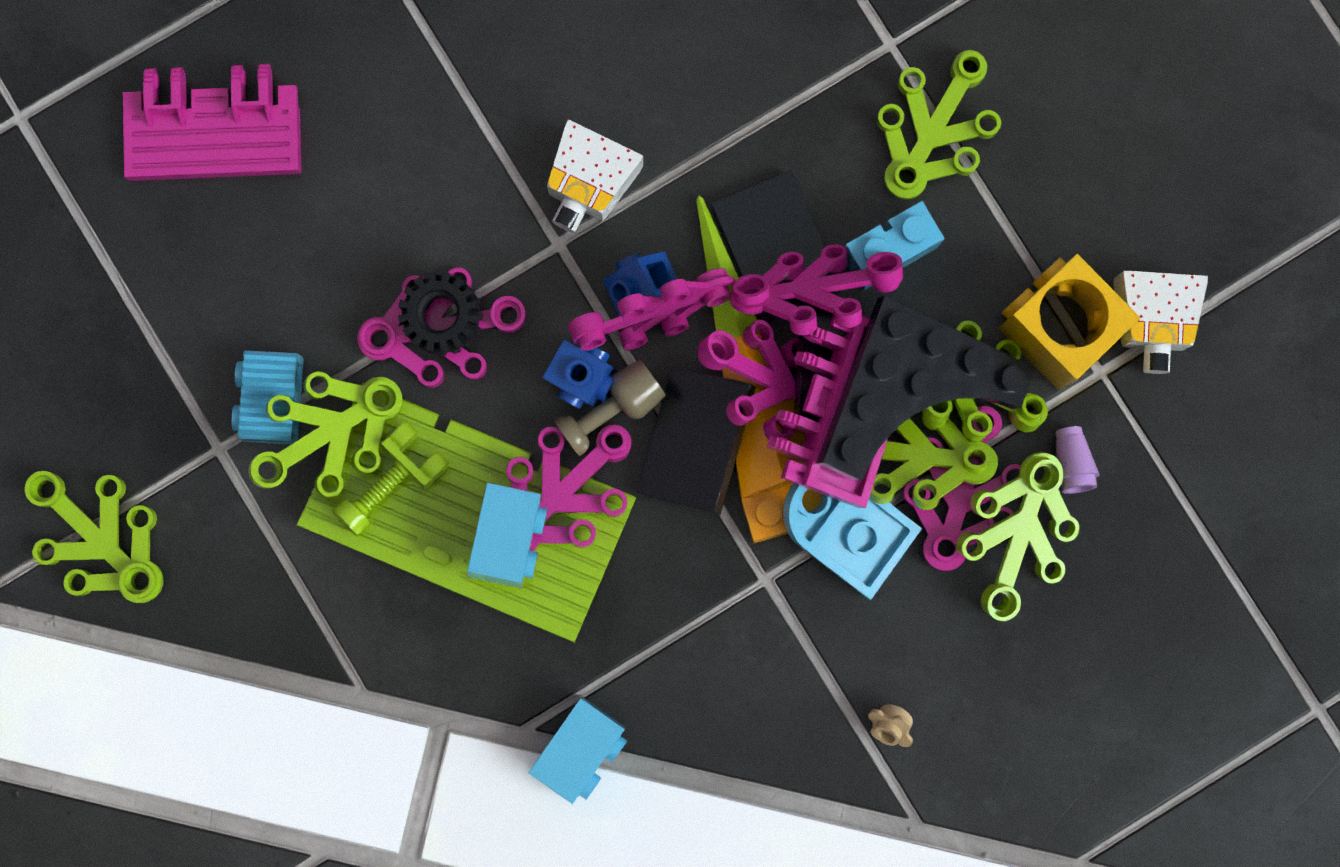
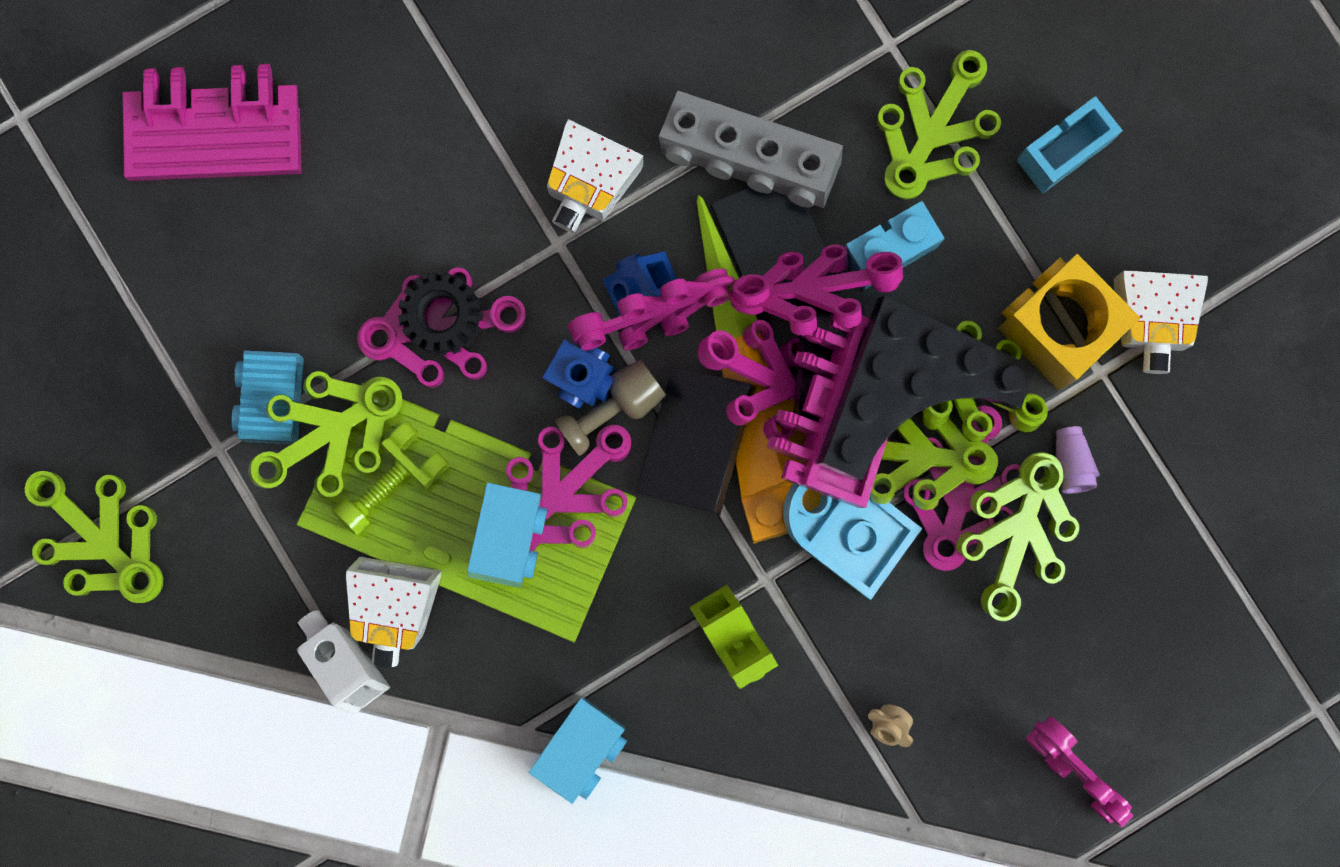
(347, 677): none -> white torso
(389, 605): none -> white torso
(733, 637): none -> lime brick
(750, 150): none -> light grey brick
(1057, 741): none -> dark pink plant
(1078, 140): none -> medium azure piece

